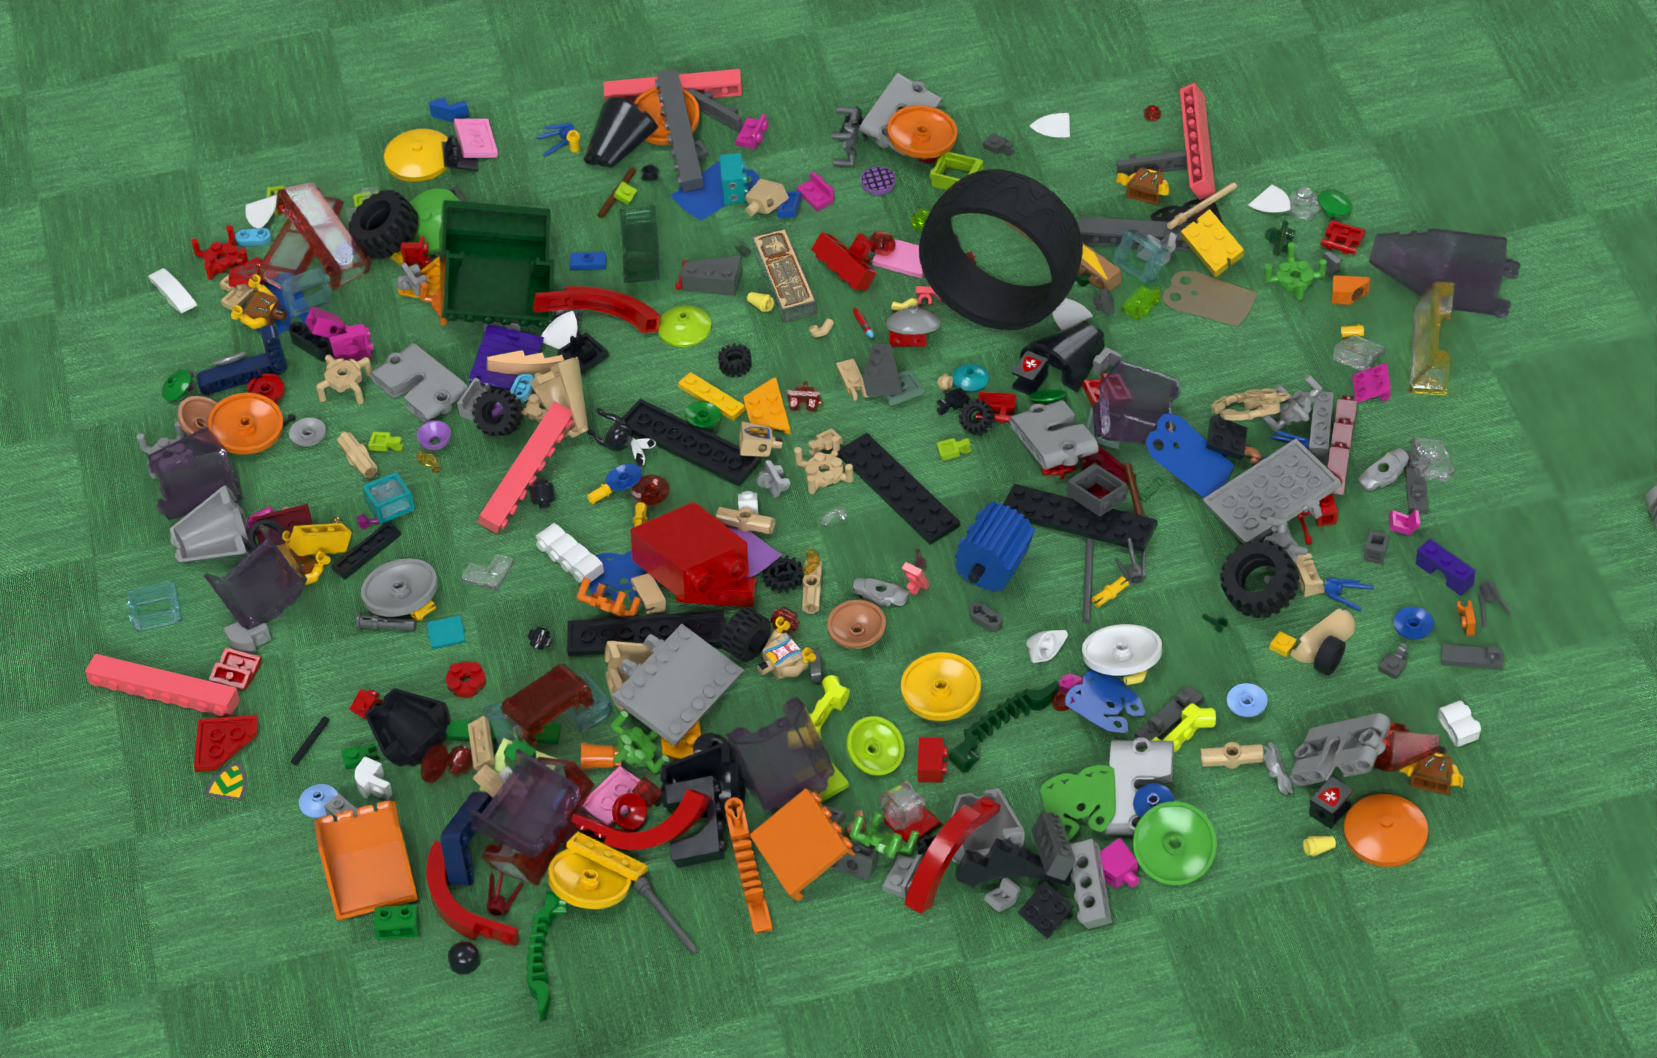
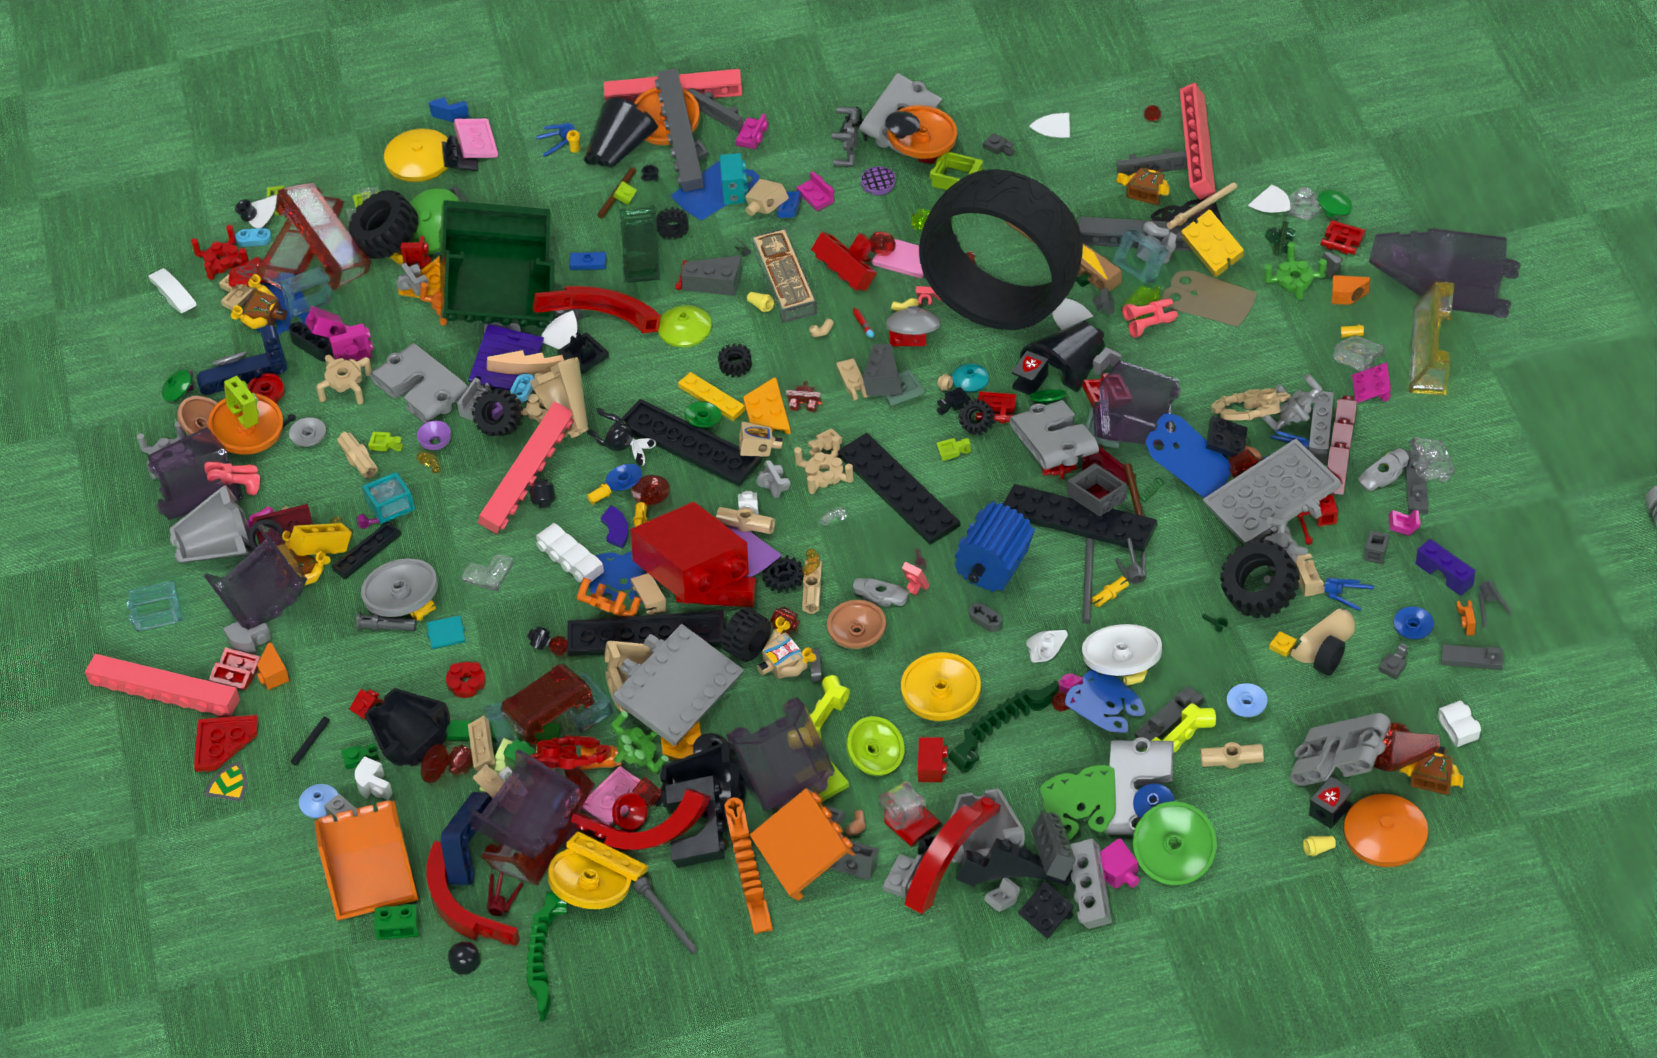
(231, 474): none -> coral piece
(238, 394): none -> lime piece
(245, 210): none -> black wheel
(271, 668): none -> orange slope
(554, 755): none -> red piece
(558, 645): none -> clear red plate
(617, 527): none -> dark purple tile
(669, 216): none -> black tyre
(884, 843): bright green plate -> none
(902, 124): none -> black dish
(1137, 326): none -> coral piece
(1154, 230): none -> light grey arm
(1242, 462): none -> clear red bracket
(1277, 769): light grey piece -> none

